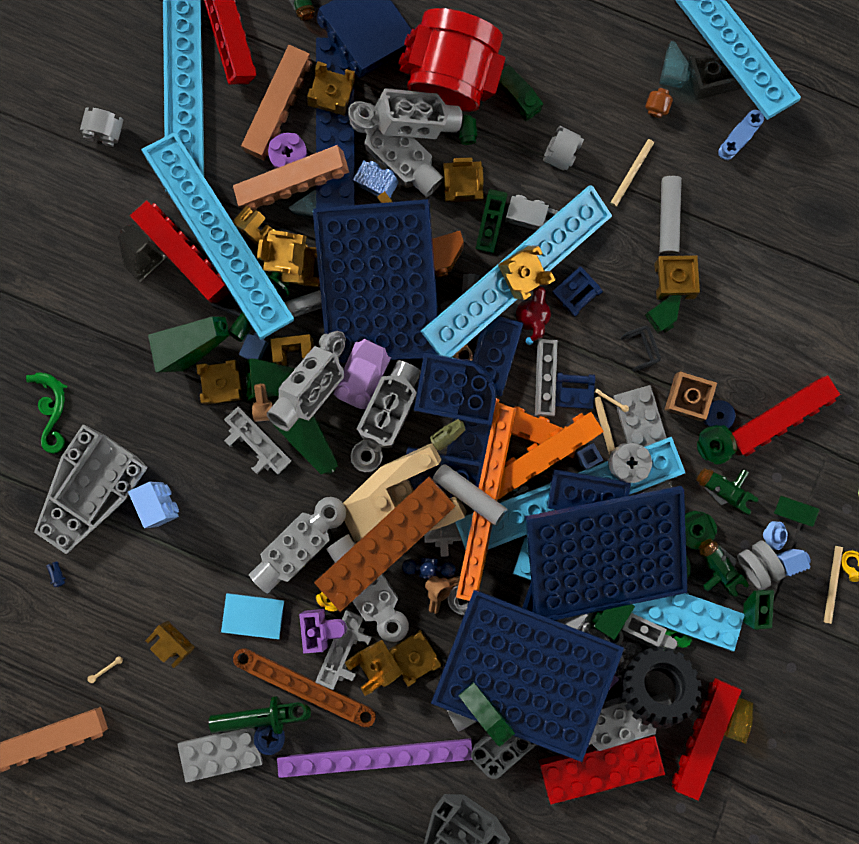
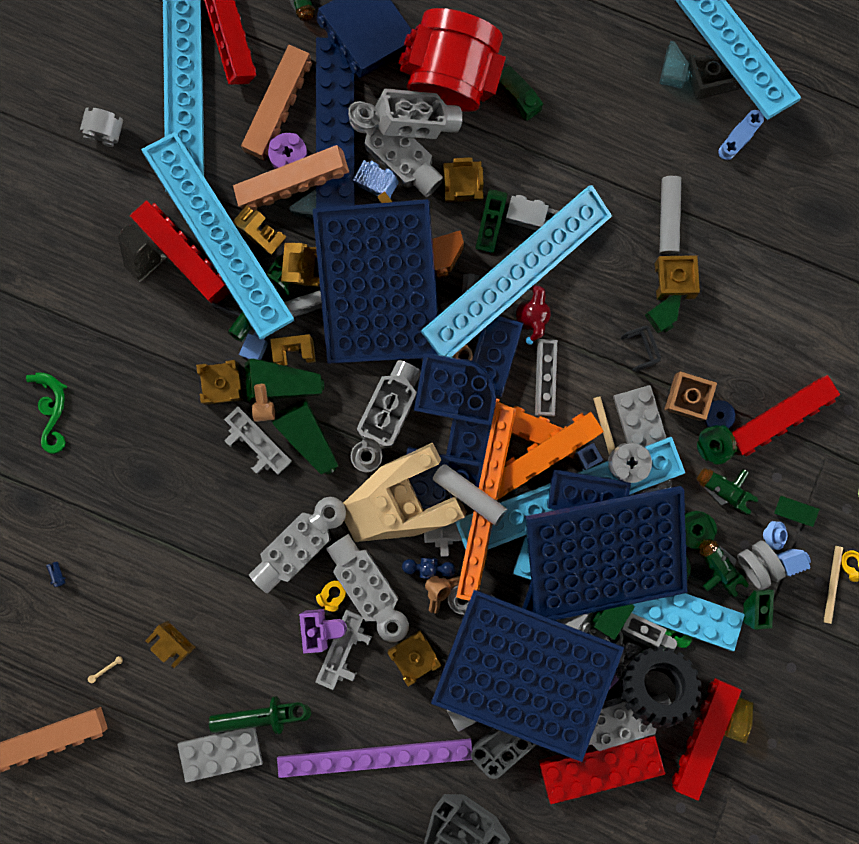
(87, 488): light grey wedge -> none
(154, 504): light blue brick -> none
(186, 344): dark green slope -> none
(252, 616): medium azure tile -> none
(273, 746): dark blue gear -> none
(282, 252): pearl gold panel -> none
(304, 687): dark orange plate -> none
(309, 382): light grey brick -> none
(331, 90): pearl gold panel -> none
(362, 373): lavender slope -> none
(377, 665): pearl gold panel -> none
(385, 544): dark orange plate -> none
(447, 434): olive hinge -> none
(468, 130): dark green brick -> none
(487, 714): dark green slope -> none
(525, 272): panel -> none
(562, 148): light grey brick -> none
(572, 287): dark blue plate -> none
(572, 396): dark blue plate -> none
(624, 408): tan hinge -> none
(632, 172): tan bar -> none
(659, 103): dark orange head -> none

